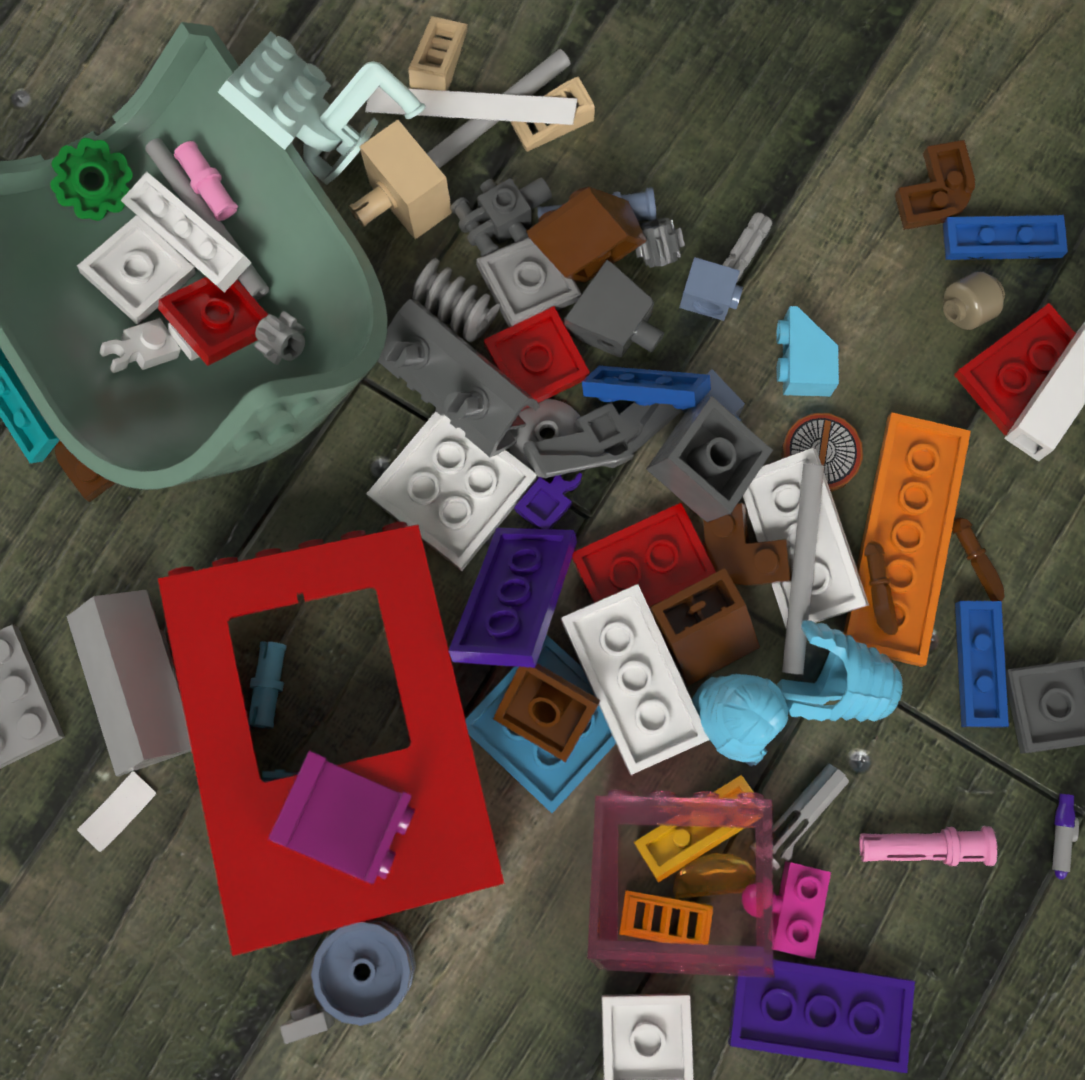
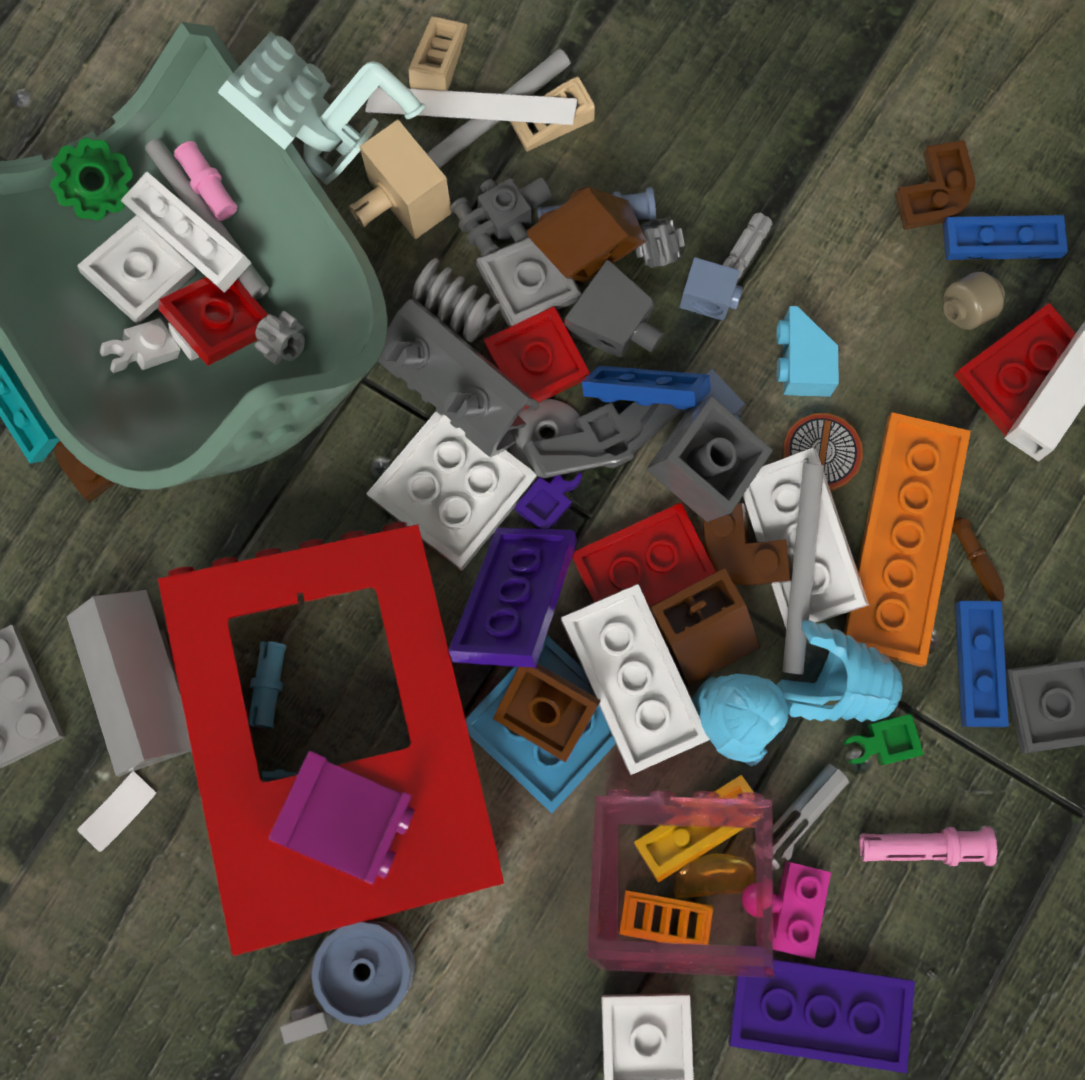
(880, 590): reddish brown piece -> none
(890, 741): none -> green plate
(1065, 833): piece -> none

